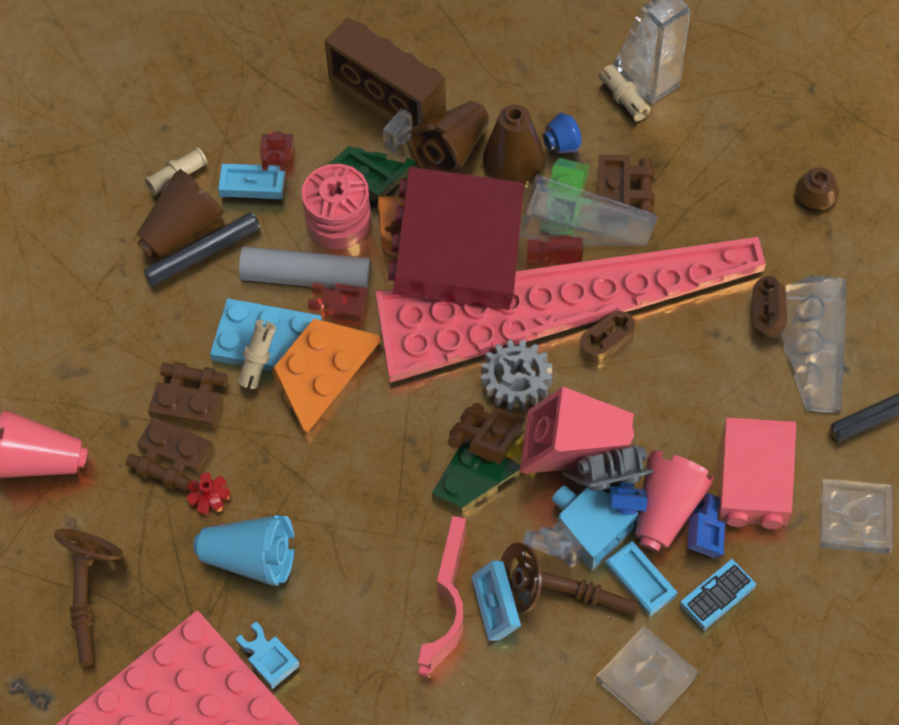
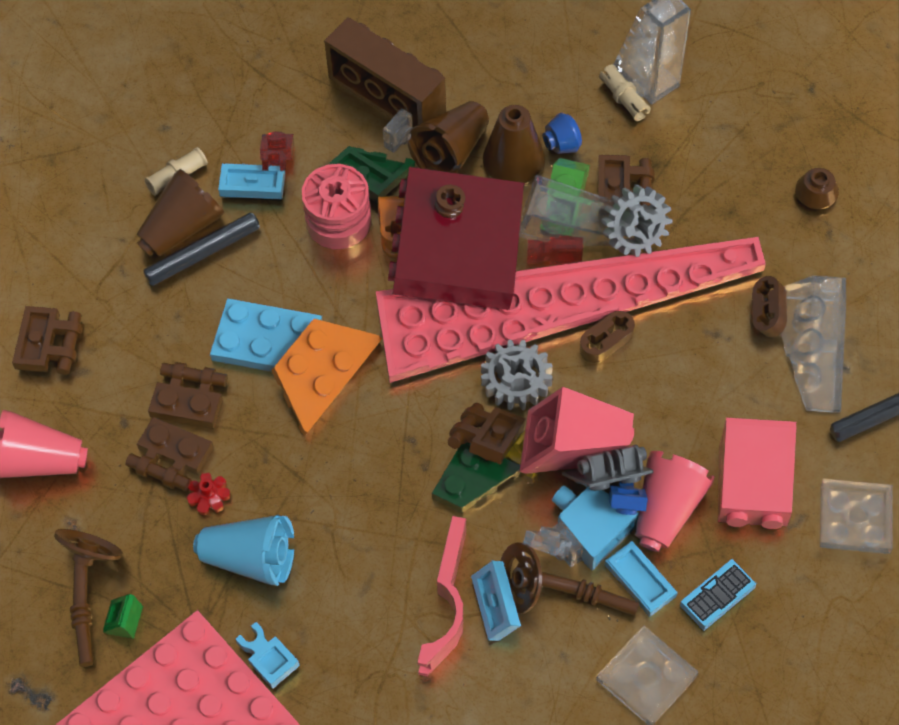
(37, 337): none -> reddish brown plate
(123, 616): none -> green slope
(256, 354): tan pin -> none
(303, 268): light grey brick -> none
(343, 302): clear red plate -> none
(441, 203): none -> reddish brown bush
(625, 217): none -> light grey gear
(705, 531): blue plate -> none

